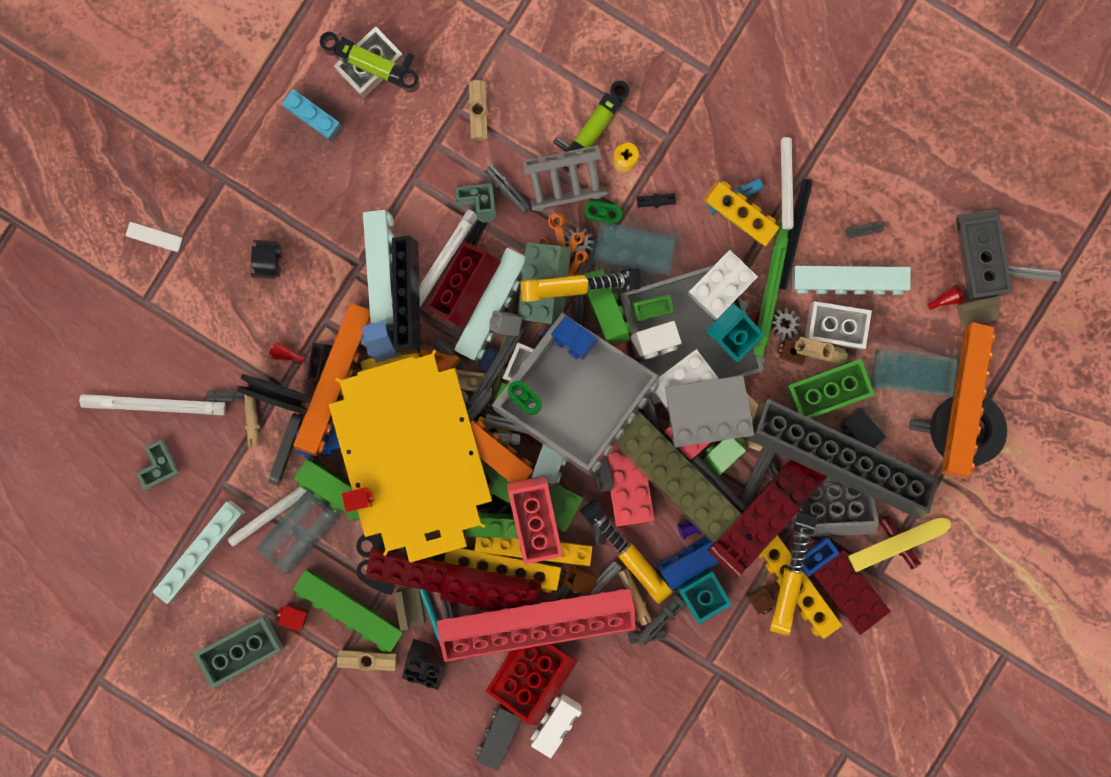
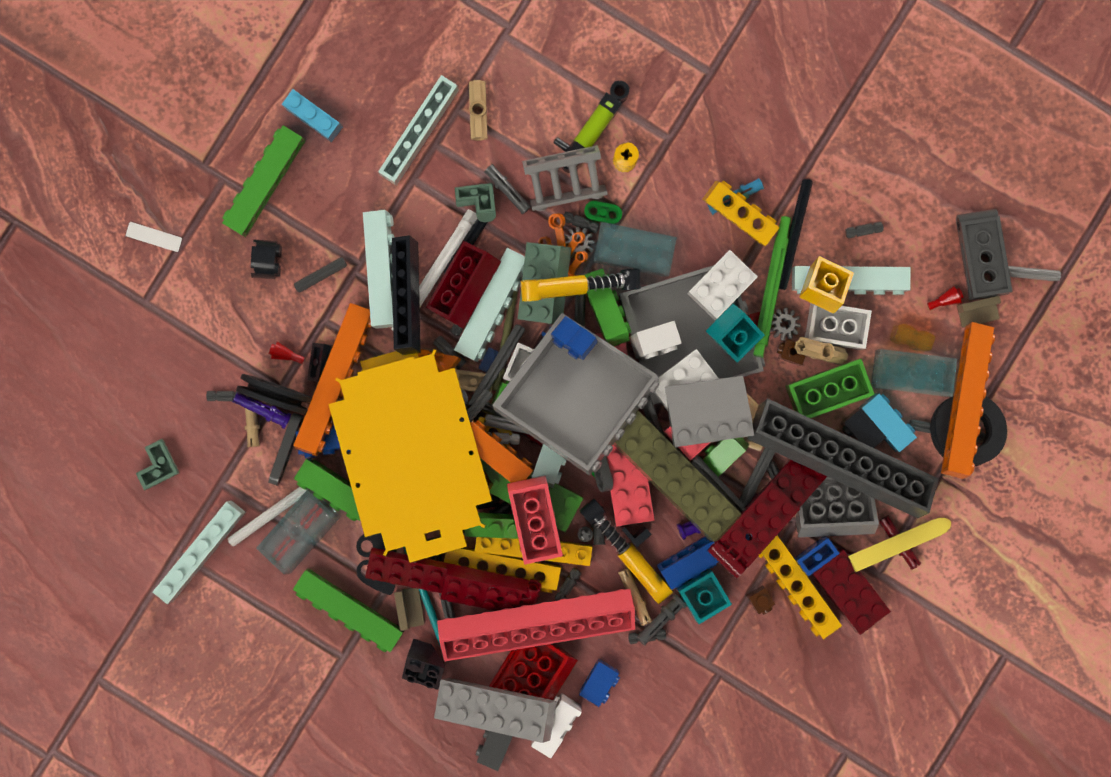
(148, 404): white piece -> none
(239, 651): sand green brick -> none
(263, 181): none -> bright green brick
(270, 413): none -> dark purple pin
(292, 617): red brick -> none
(320, 274): none -> dark grey axle
(349, 52): piece -> none
(354, 660): tan piece -> none
(357, 499): red brick -> none
(361, 80): white brick -> none
(378, 341): medium blue brick -> none
(418, 130): none -> light aqua brick
(495, 710): none -> light grey brick
(505, 323): light grey brick -> none
(525, 398): green plate -> none
(580, 580): reddish brown brick -> none
(581, 222): none -> dark grey axle
(585, 534): none -> dark grey axle
(599, 683): none -> blue brick
(605, 577): light grey axle -> none
(639, 537): none -> black panel
(653, 308): bright green tile -> none
(656, 200): black pin -> none
(787, 183): white axle -> none
(793, 575): piece -> none
(826, 285): none -> yellow brick
(889, 422): none -> medium azure brick
(916, 340): none -> clear yellow brick

